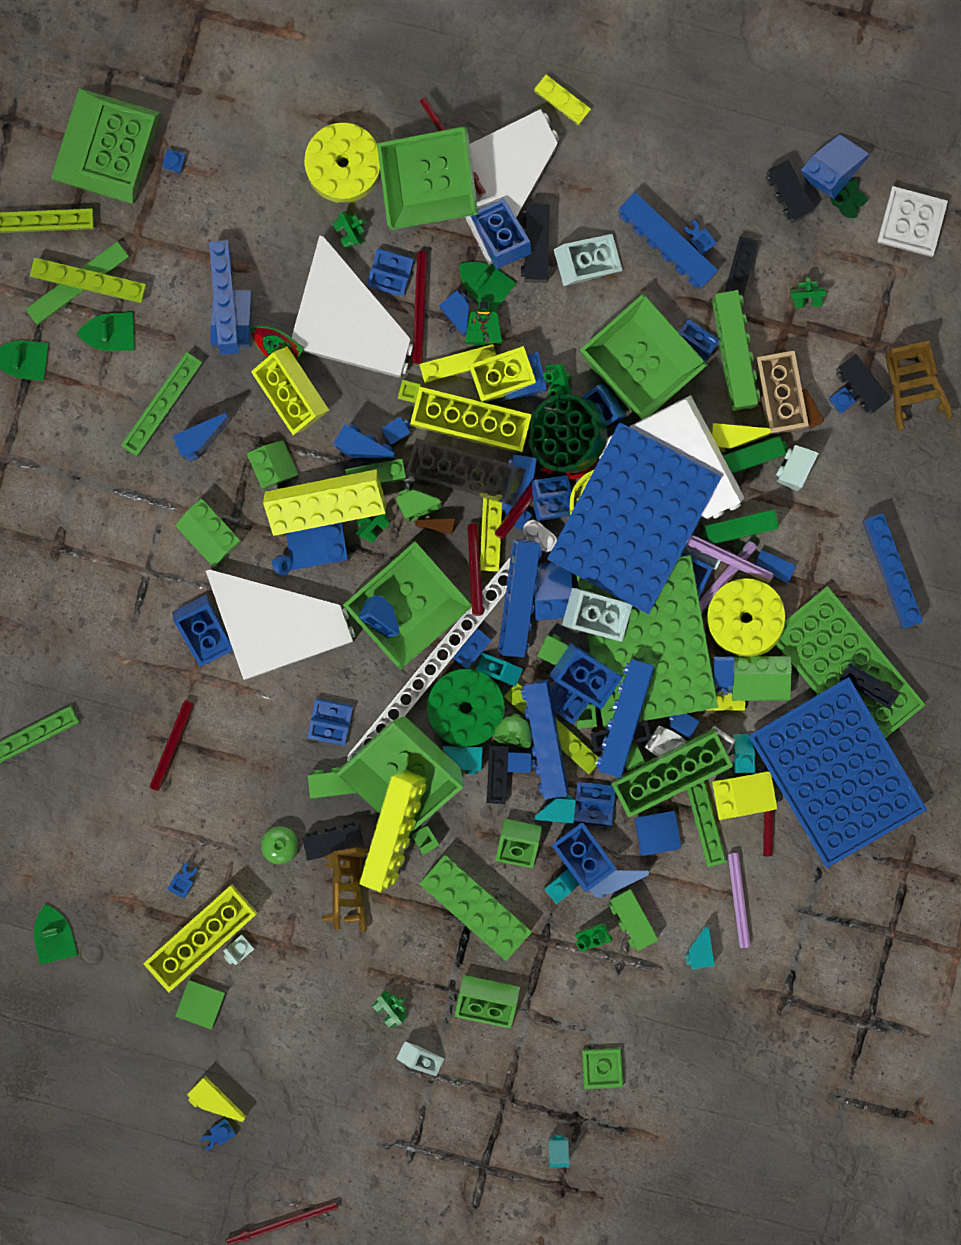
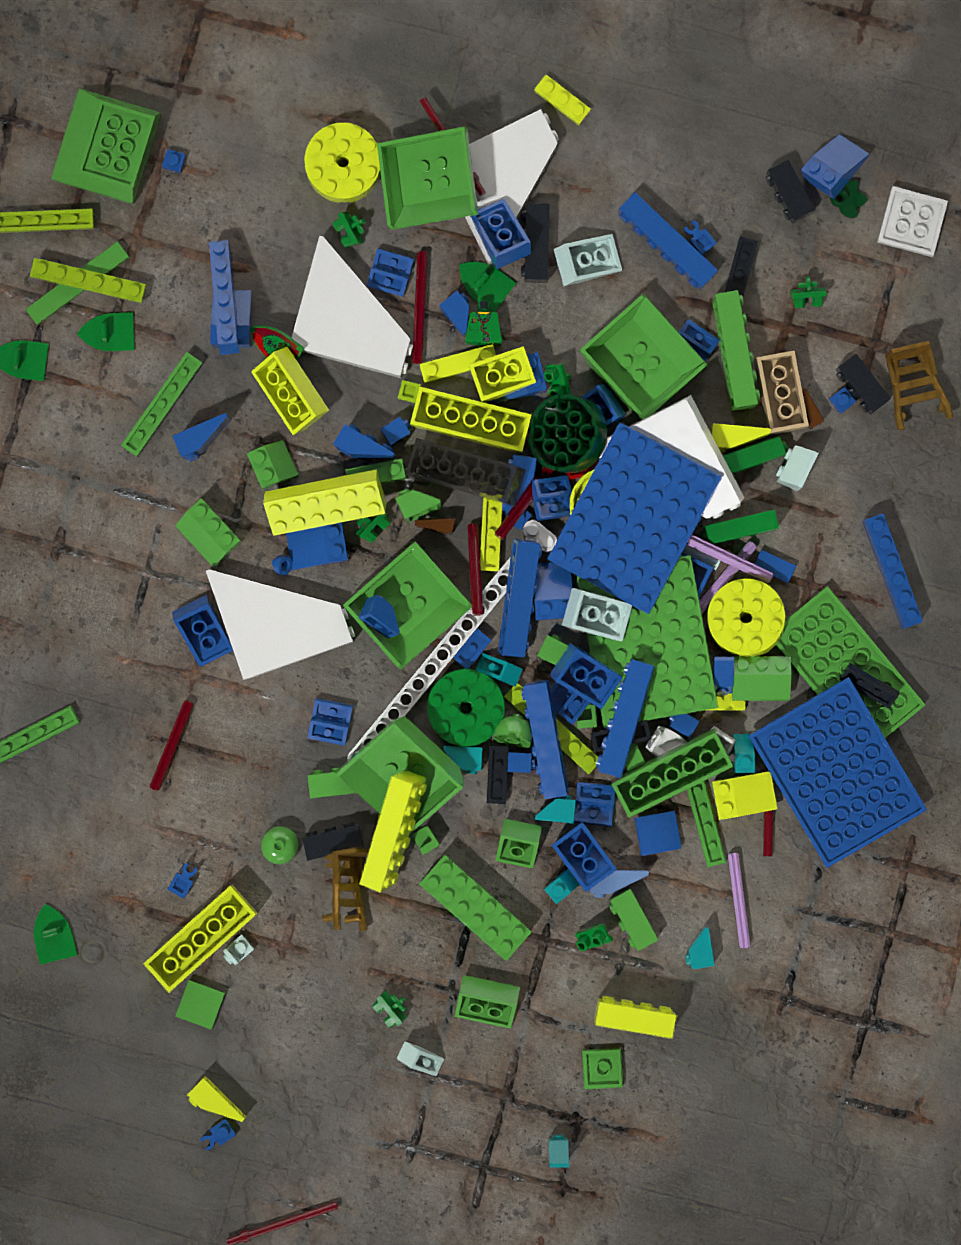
(635, 1018): none -> neon yellow brick

